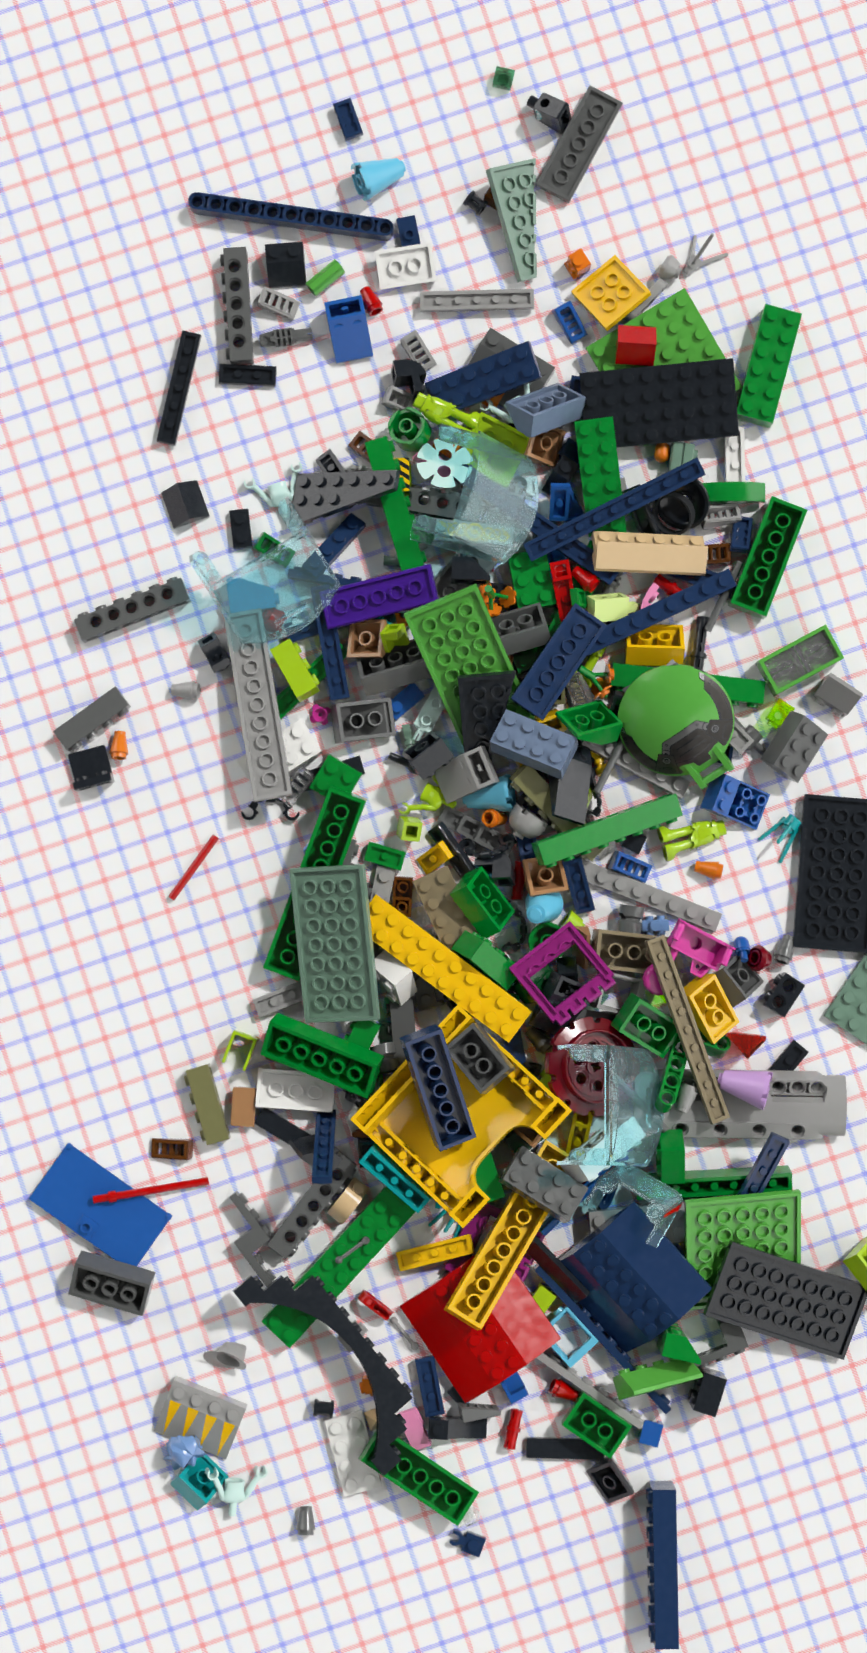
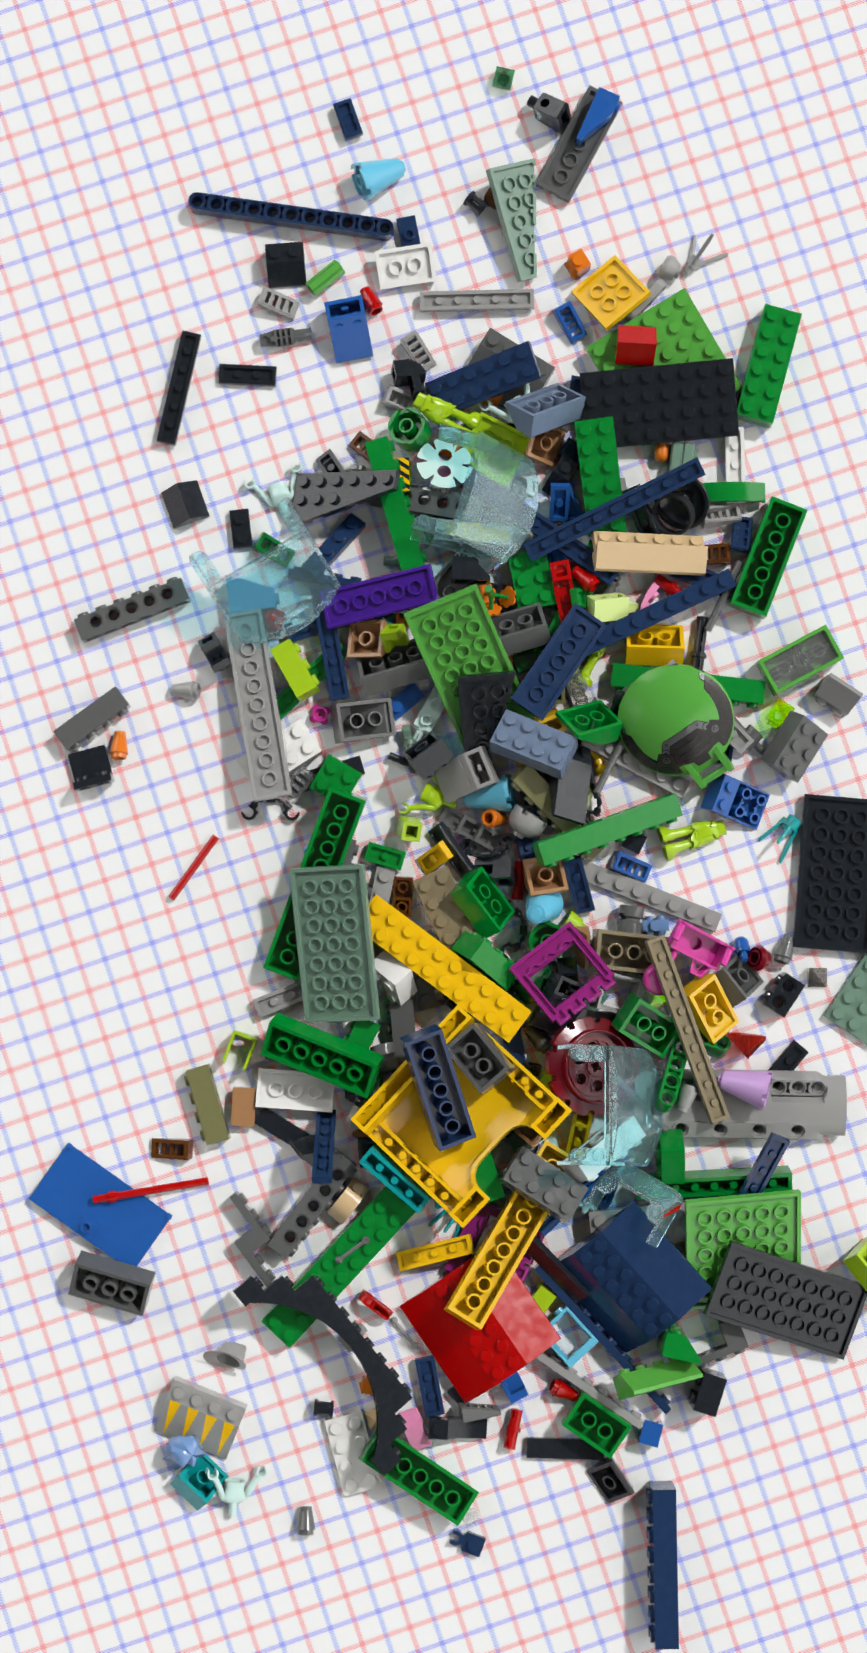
(239, 257): dark grey brick -> none
(599, 687): plant -> none
(600, 112): none -> blue slope
(710, 869): orange cone -> none
(816, 977): none -> clear smoke slope

